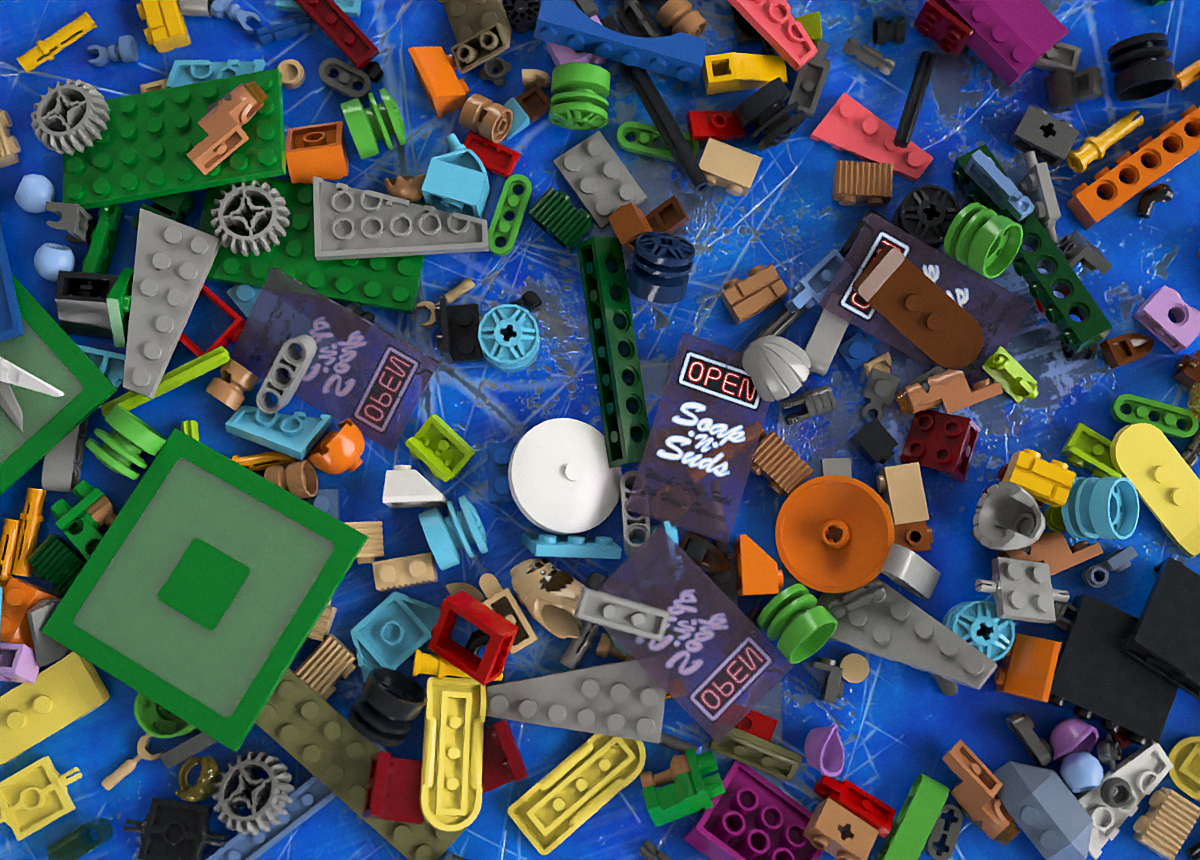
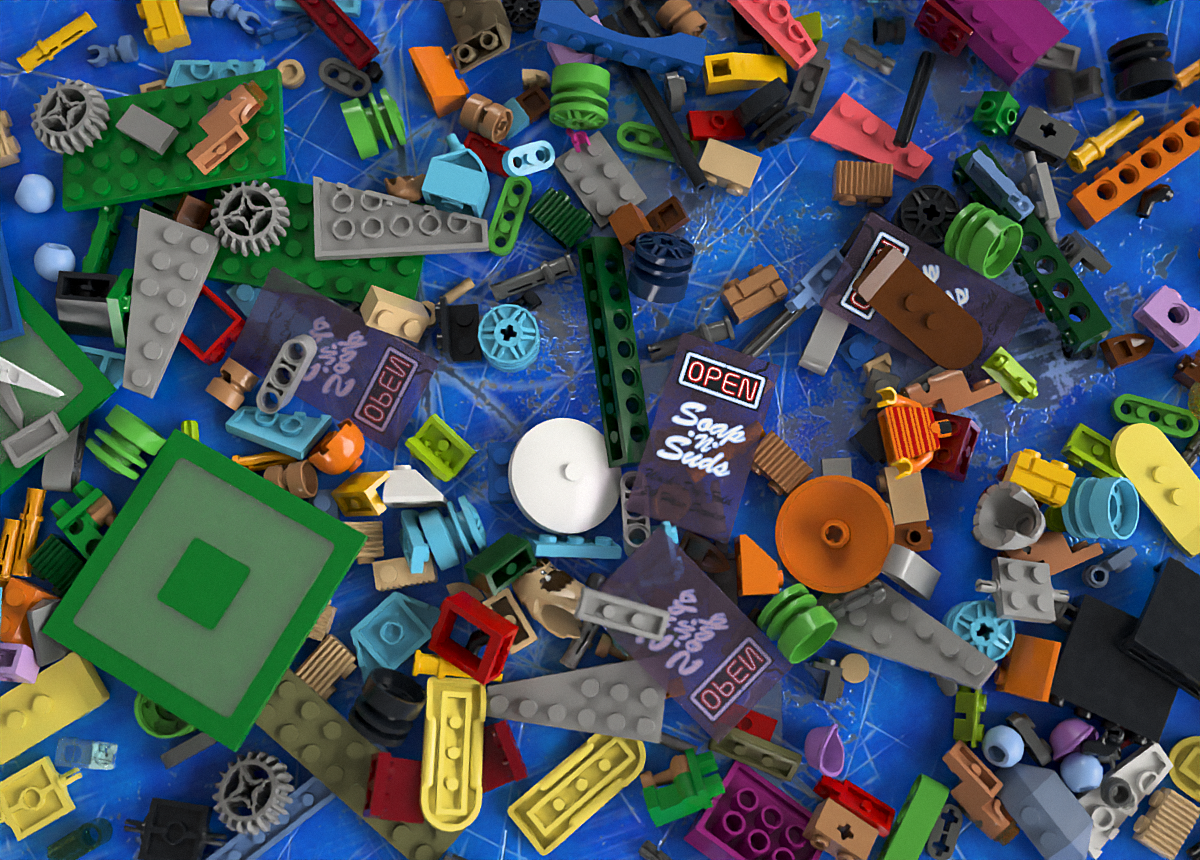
(35, 439): none -> light grey tile
(73, 220): dark grey hinge -> none
(85, 753): none -> clear light blue leg
(129, 765): tan piece -> none
(147, 129): none -> light grey tile
(172, 379): lime axle -> none
(192, 211): none -> reddish brown plate
(205, 784): clear yellow piece -> none
(316, 152): orange slope -> none
(358, 494): none -> yellow panel
(394, 314): none -> tan brick
(413, 541): none -> medium azure plate
(495, 63): dark grey plate -> none
(500, 564): none -> dark green brick
(526, 158): none -> medium azure plate
(546, 273): none -> dark grey pin
(577, 138): none -> dark pink hand
(674, 91): none -> dark grey plate
(711, 332): none -> dark grey pin
(776, 366): light grey hair -> none
(813, 402): dark grey hinge -> none
(909, 432): none -> torso
(971, 704): none -> lime hinge
(996, 113): none -> green brick
(1002, 746): none -> light blue piece
(1105, 744): none -> black arm

